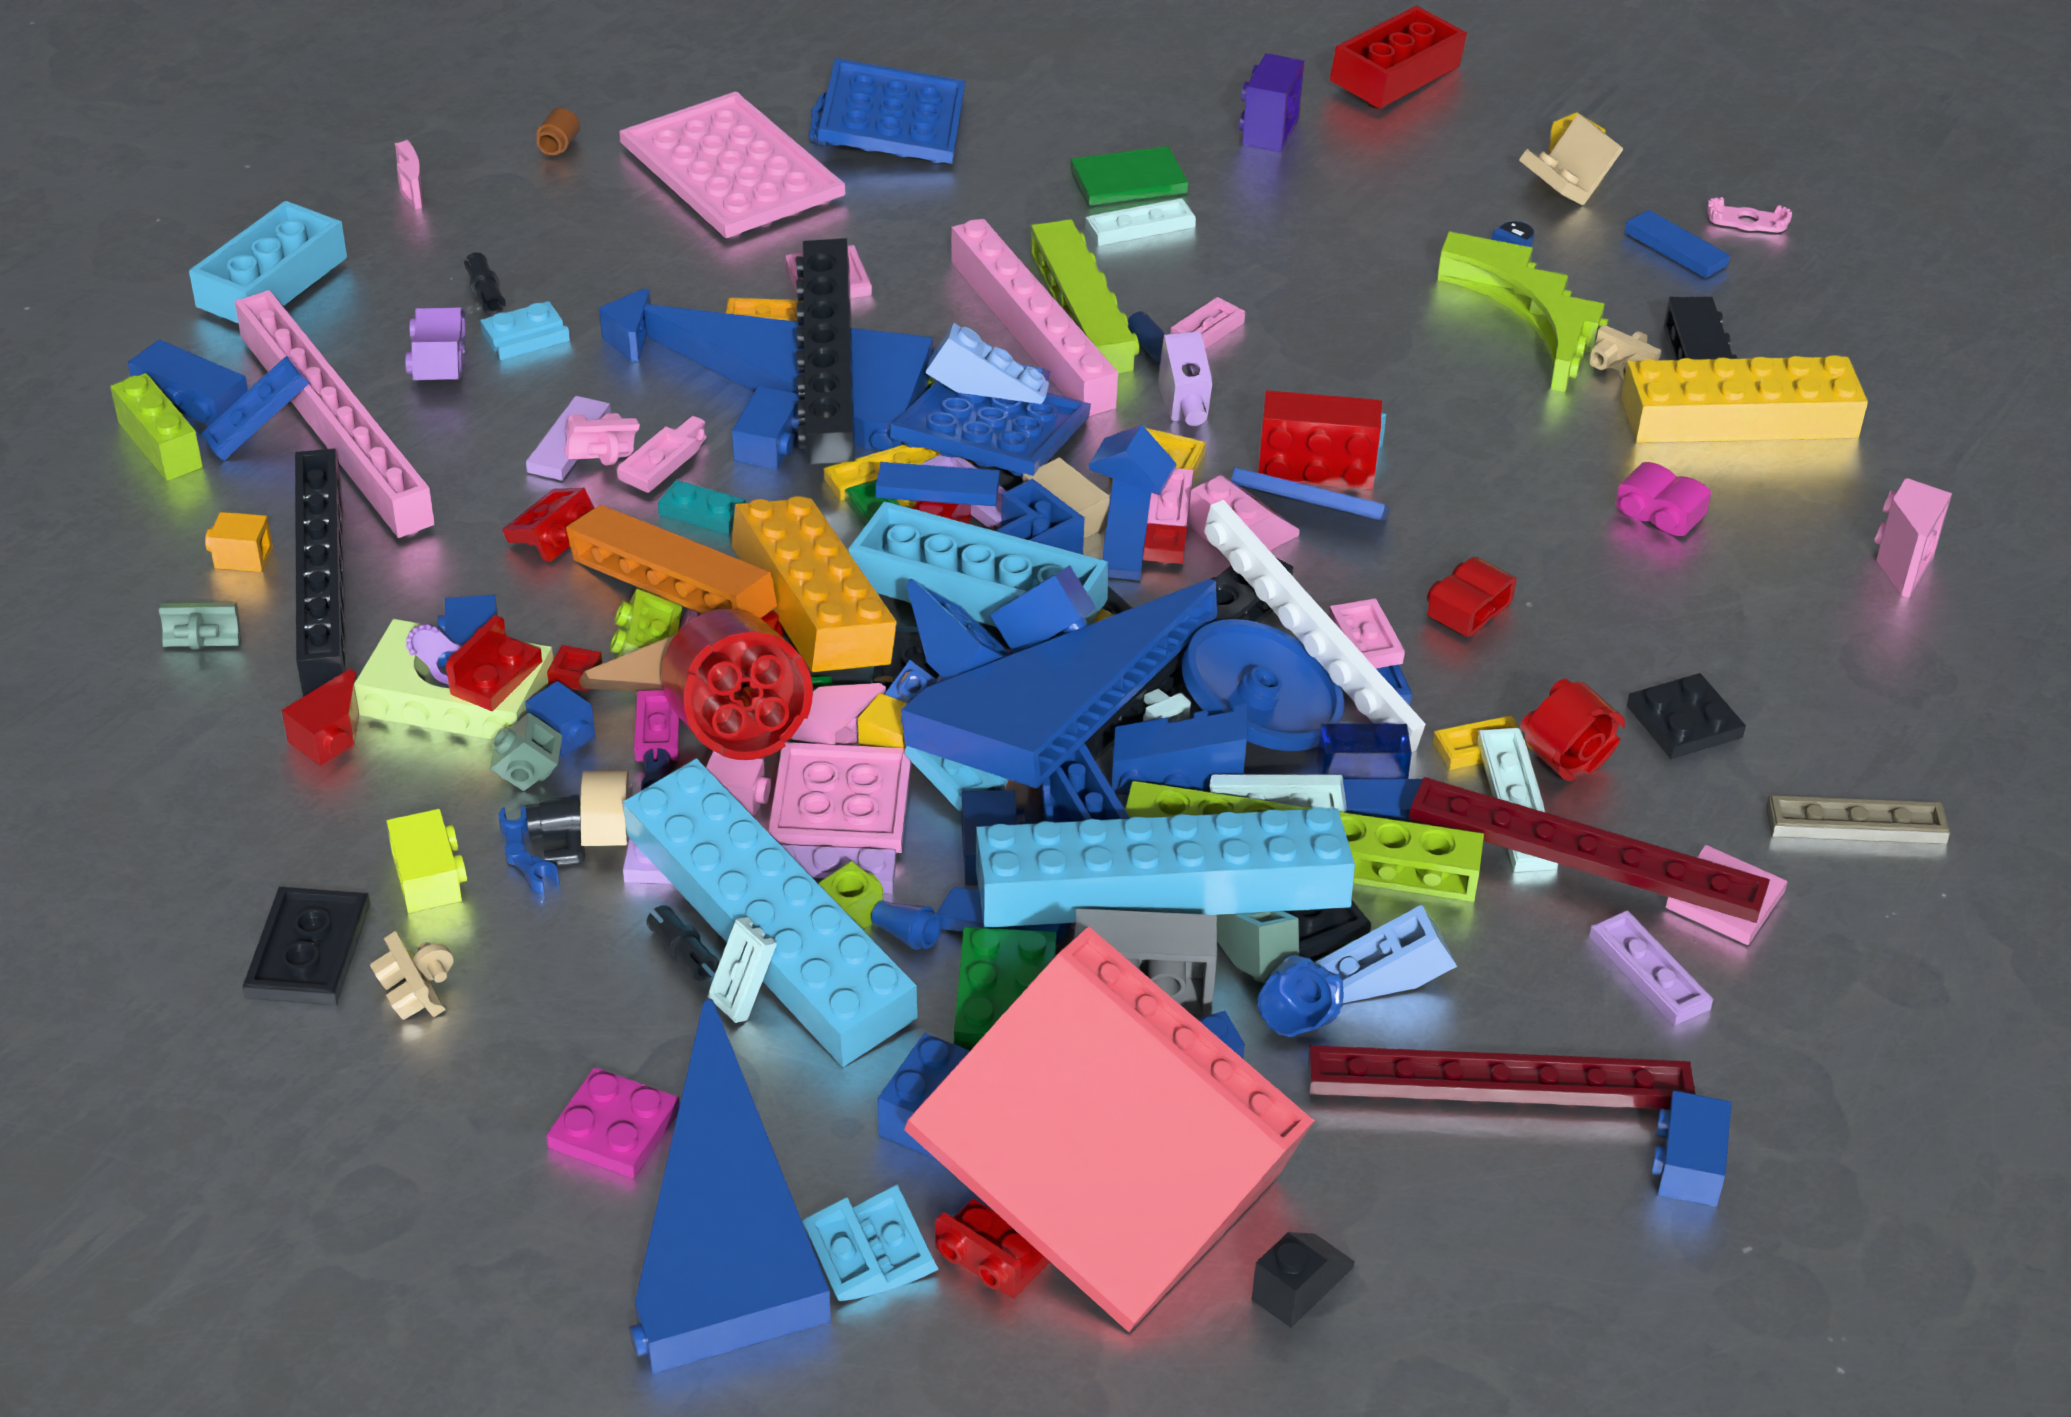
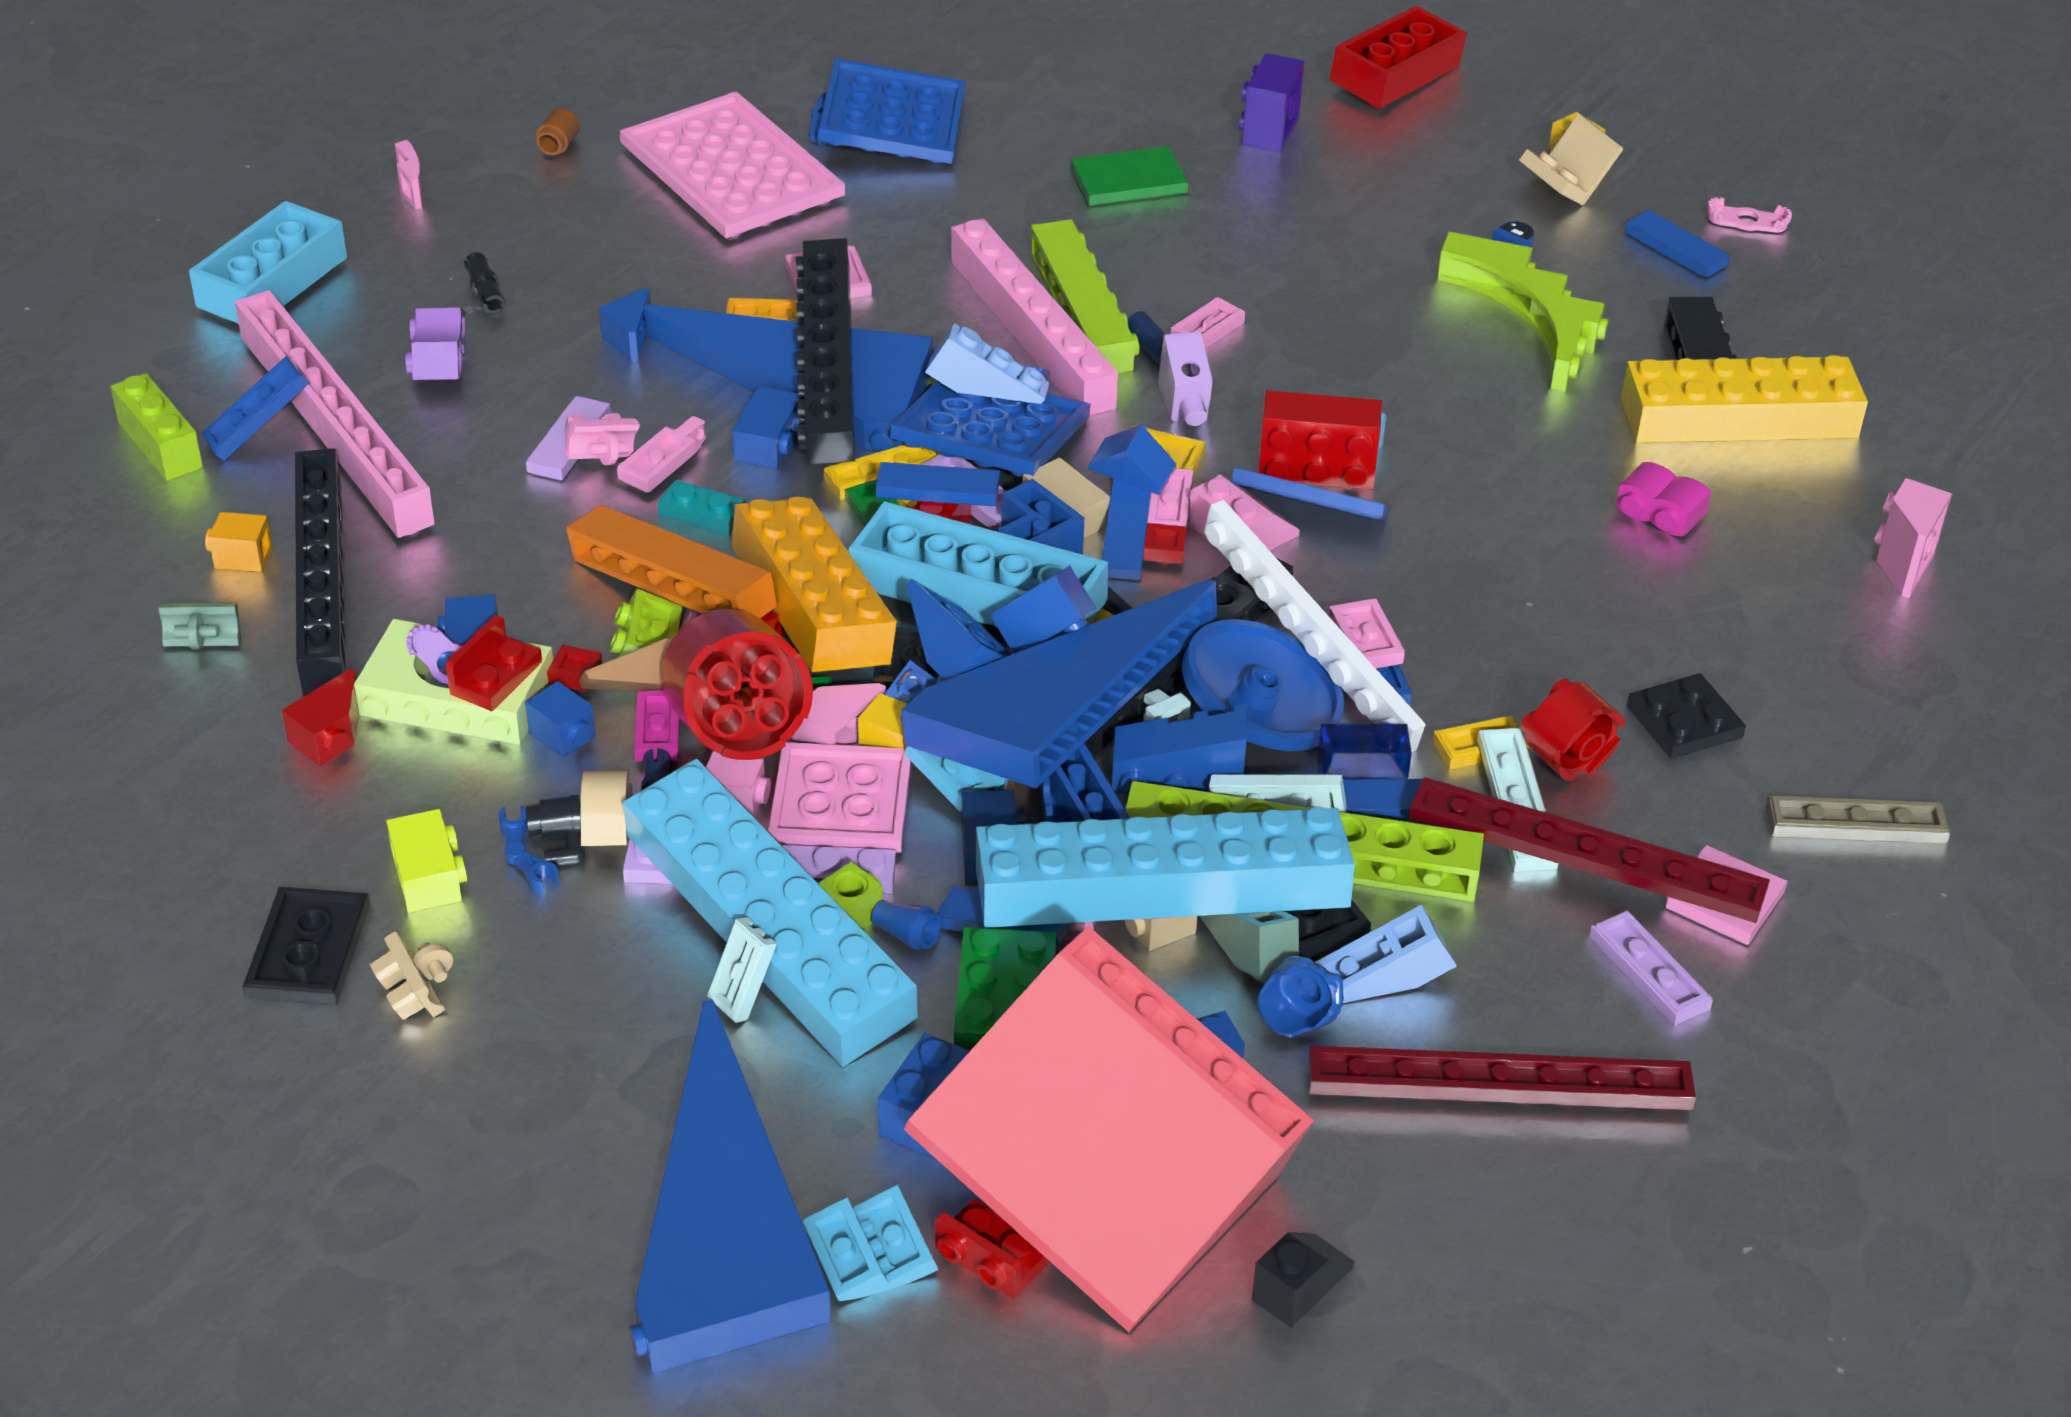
(189, 381): blue brick -> none
(524, 330): medium azure plate -> none
(526, 752): sand green brick -> none
(547, 520): red bracket -> none
(613, 1122): dark pink plate -> none
(682, 943): black pin -> none
(1140, 222): light aqua tile -> none
(1167, 947): light grey brick -> none
(1471, 596): red brick -> none
(1617, 348): tan hips -> none
(1693, 1148): blue brick -> none

